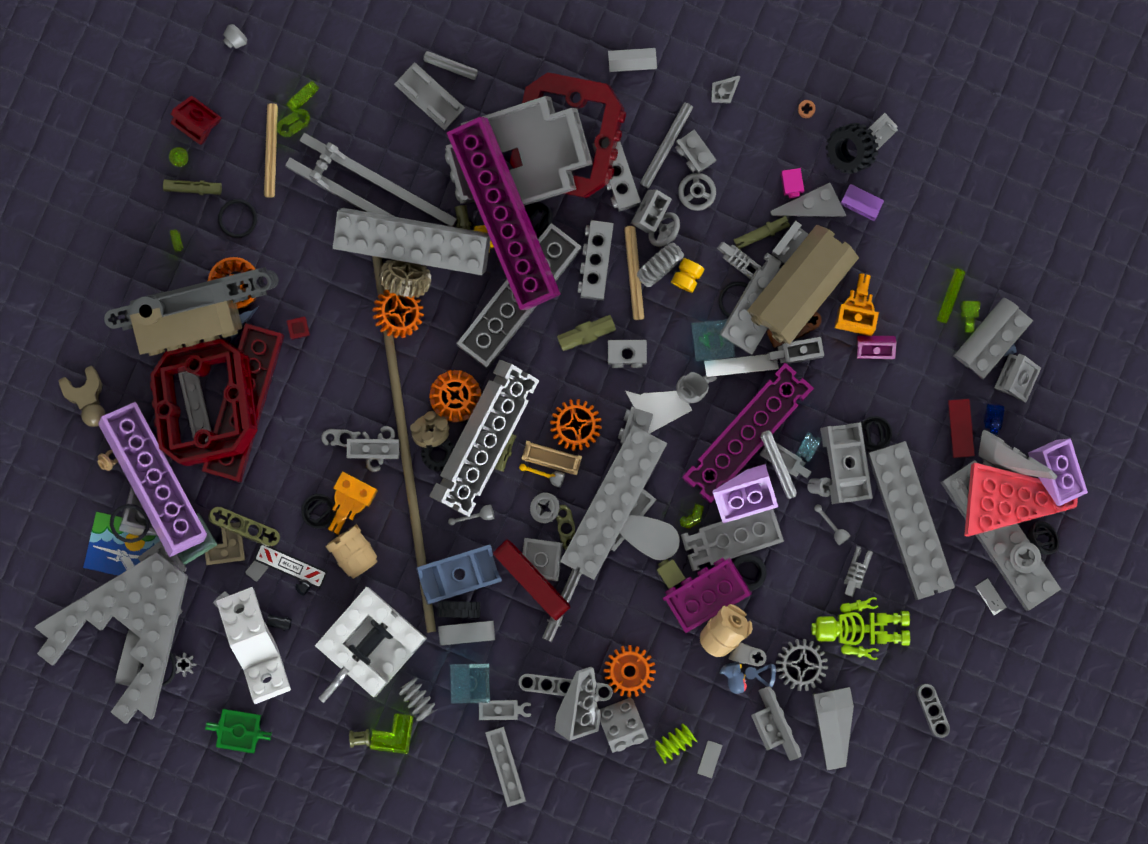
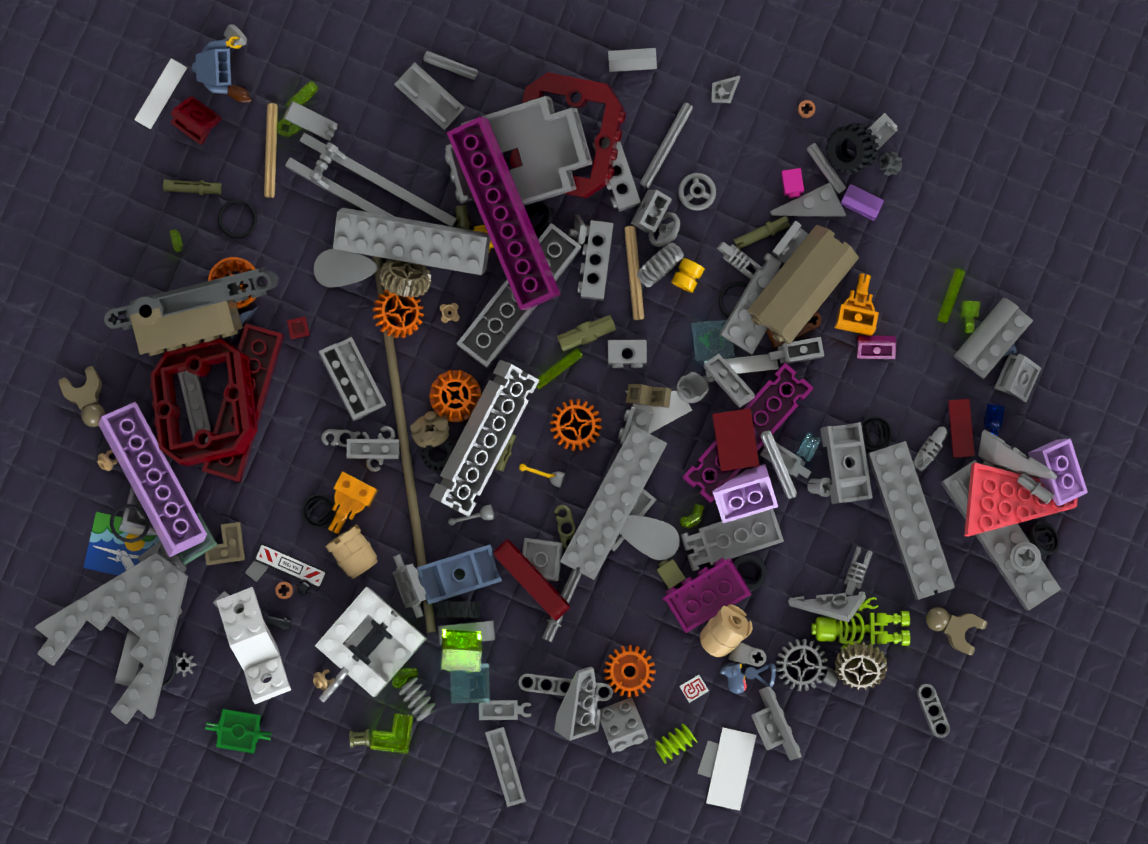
(160, 93): none -> white sticker
(178, 157): clear neon green tile -> none
(214, 69): none -> sand blue torso
(244, 525): olive beam -> none
(288, 594): none -> nougat bush
(310, 121): none -> light grey hinge
(320, 680): none -> tan plate
(342, 268): none -> light grey shield
(352, 378): none -> light grey brick
(402, 676): none -> clear neon green arm
(409, 585): none -> light grey plate
(454, 315): none -> tan plate
(461, 650): none -> clear neon green brick
(537, 511): light grey gear -> none
(551, 458): tan container -> none
(559, 367): none -> clear neon green axle
(579, 230): none -> light grey piece
(648, 395): none -> dark tan slope
(694, 688): none -> white sticker
(695, 152): light grey bracket -> none
(729, 380): none -> light grey plate
(731, 769): none -> white sticker
(735, 439): none -> dark red tile
(826, 168): none -> light grey axle
(830, 605): none -> light grey wing
(830, 677): none -> light grey piece
(834, 722): light grey wedge -> none
(840, 535): light grey hinge -> none
(849, 662): none -> dark tan gear
(890, 163): none -> dark grey gear
(930, 449): none -> light grey hinge
(954, 627): none -> dark tan piece
(990, 596): light grey sticker -> none
(1035, 488): none -> light grey axle

